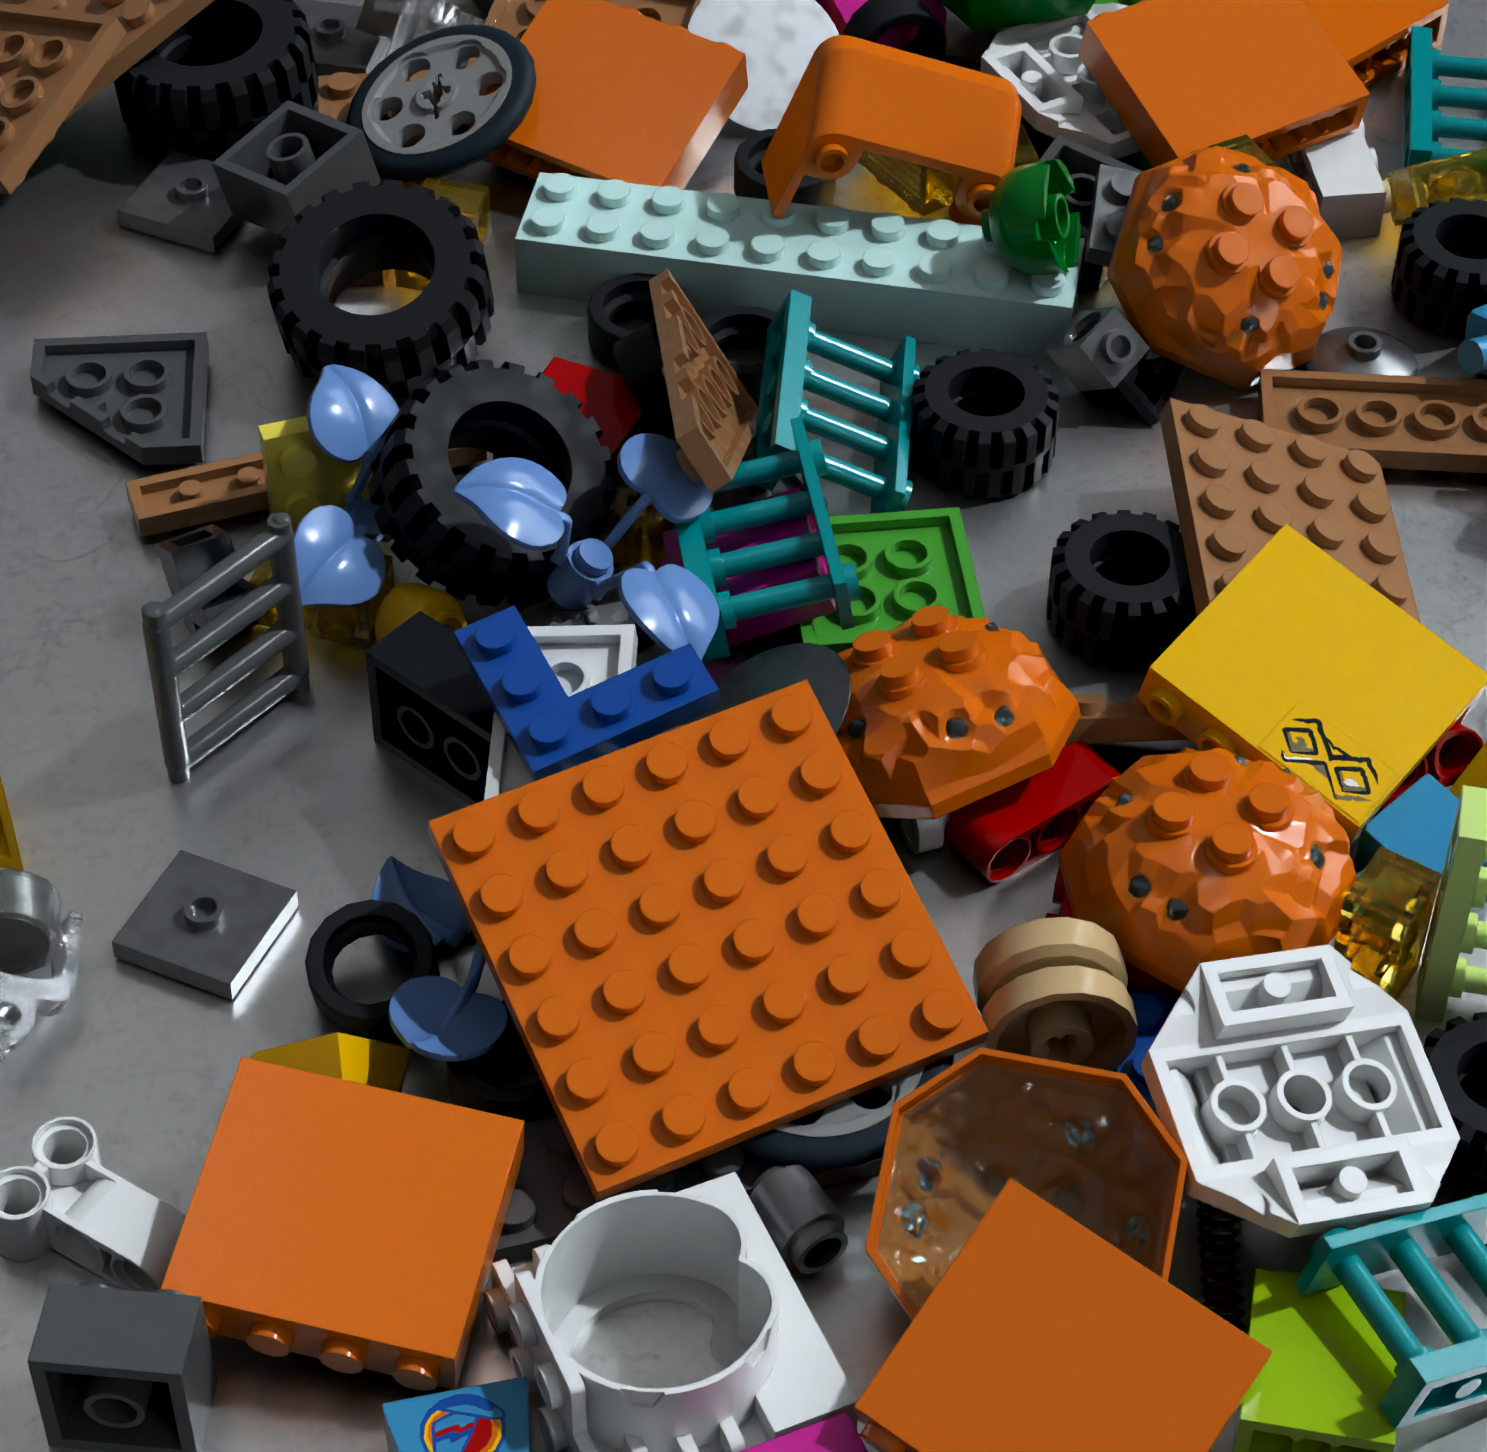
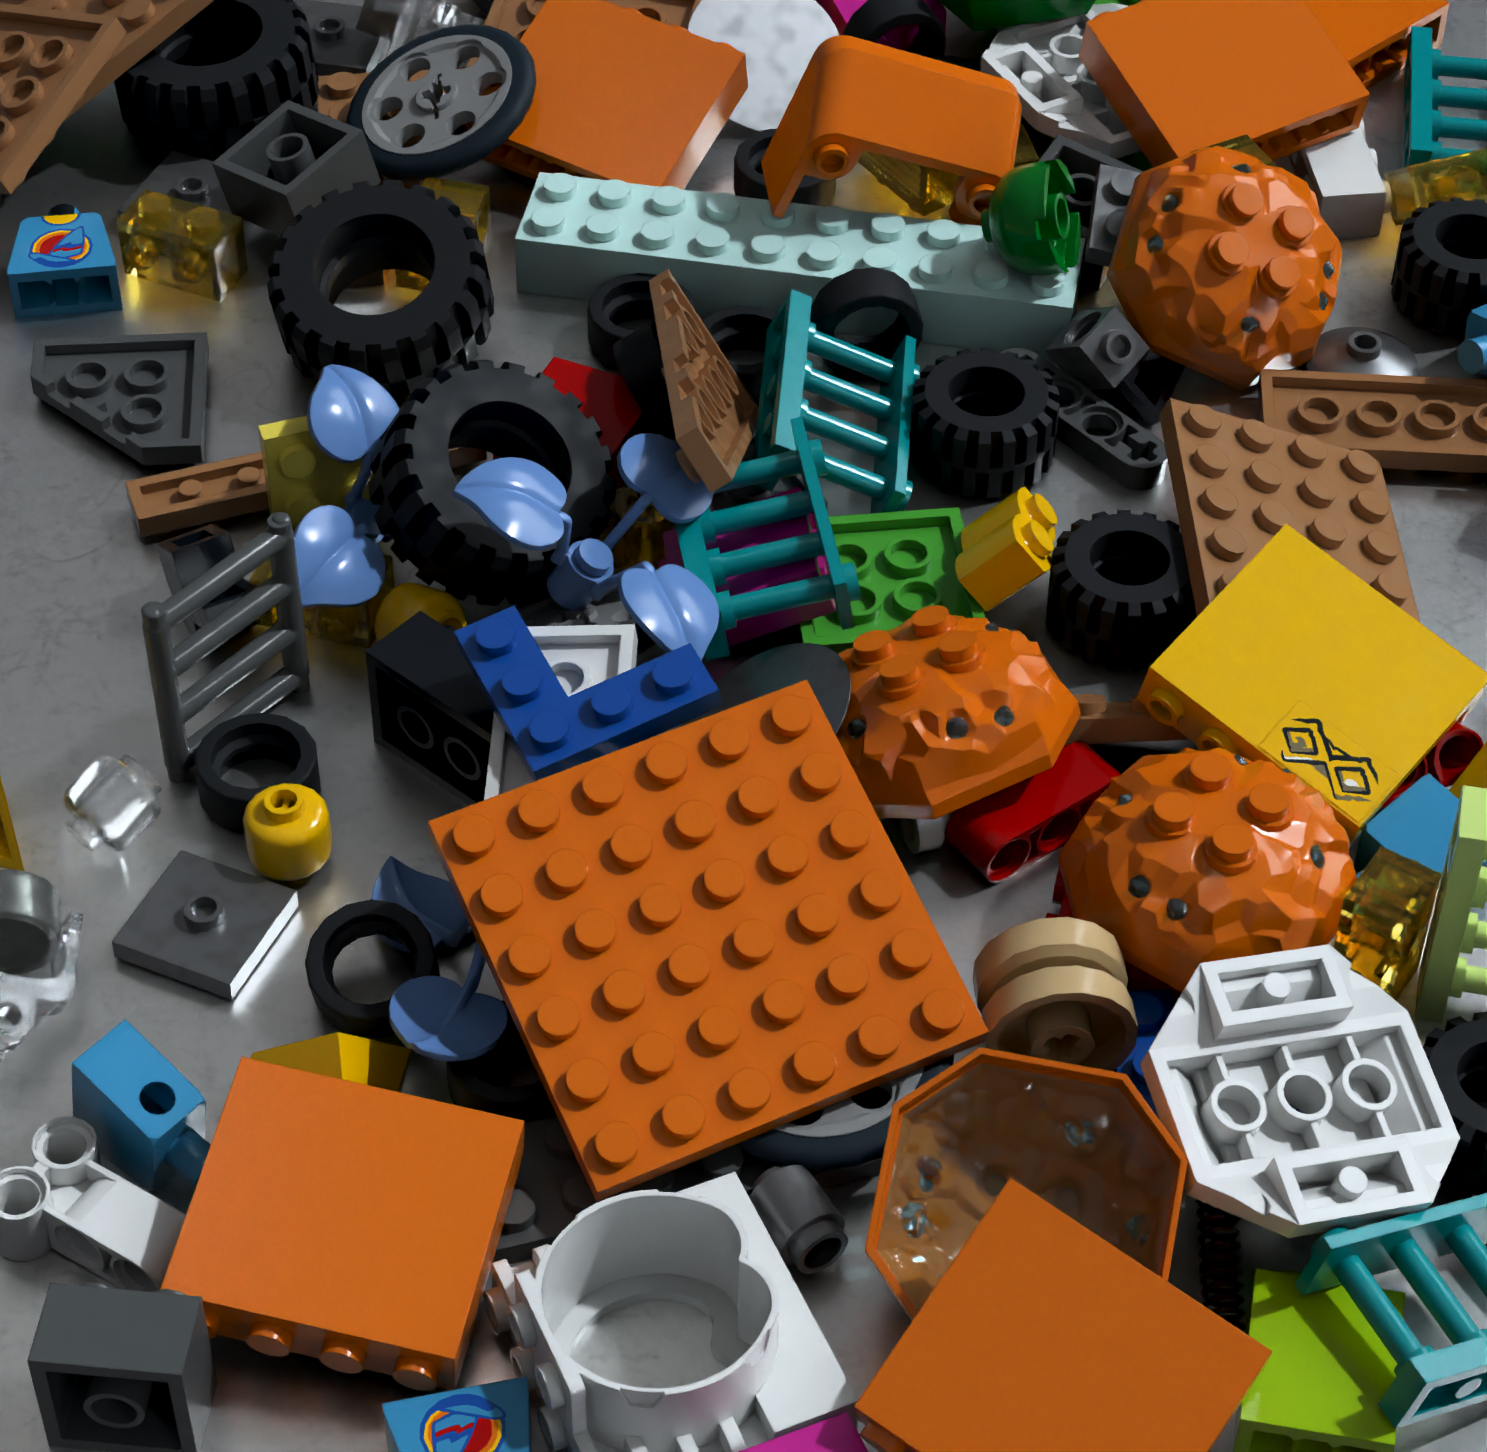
(63, 265): none -> dark azure torso
(112, 803): none -> clear head
(140, 1109): none -> dark azure torso
(182, 245): none -> clear yellow brick
(249, 739): none -> black tyre
(287, 831): none -> yellow head
(862, 290): none -> black tyre
(1006, 548): none -> yellow brick
(1128, 455): none -> dark grey beam

